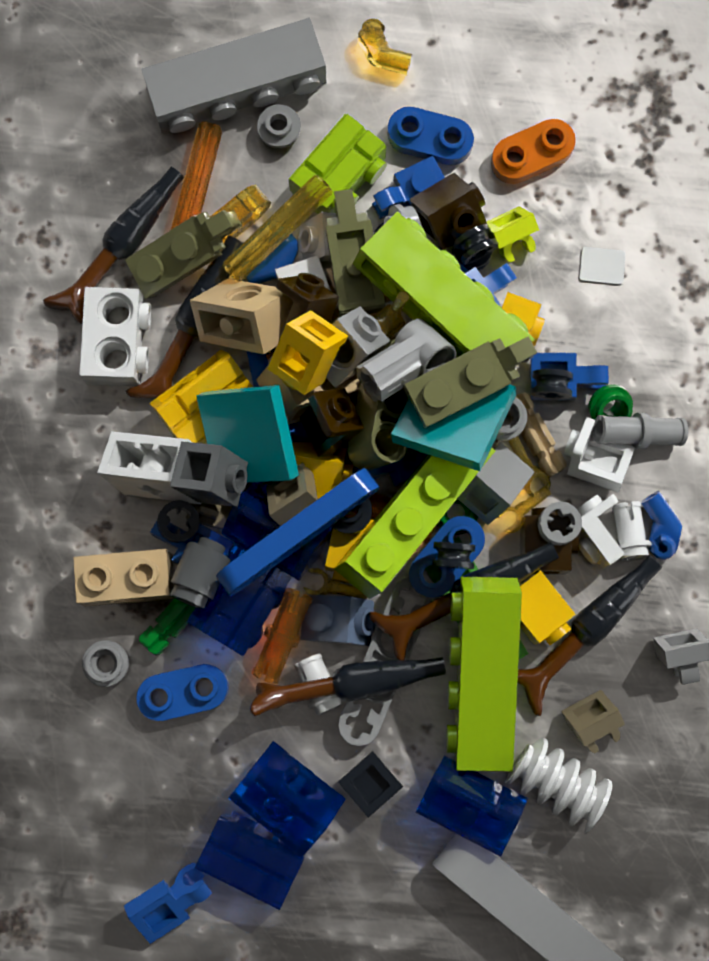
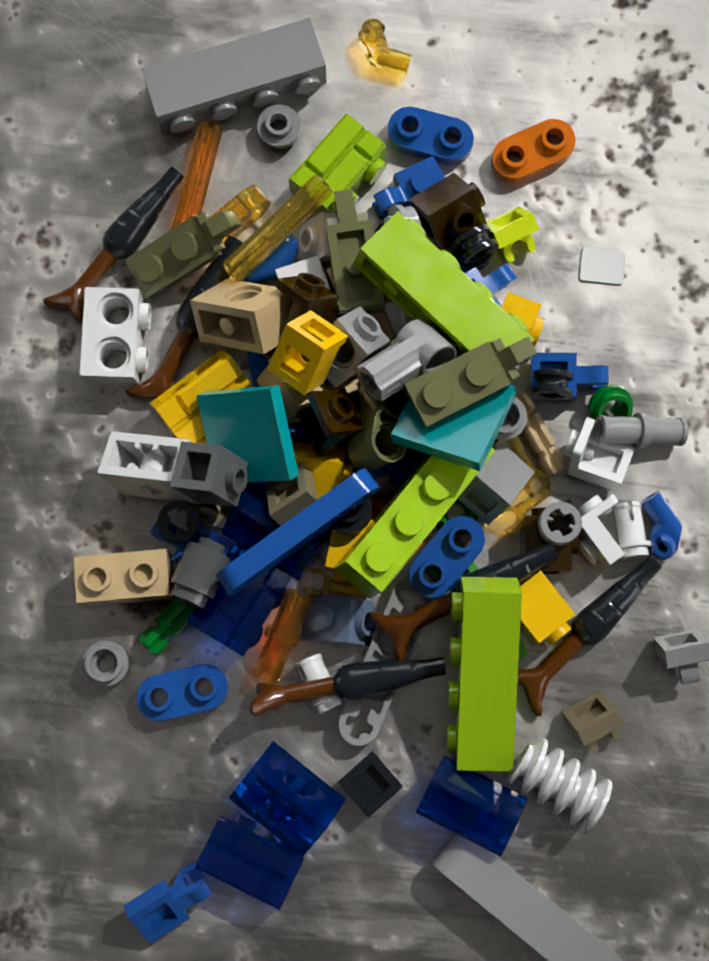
(390, 316): clear yellow hand -> none
(453, 555): black bush -> none

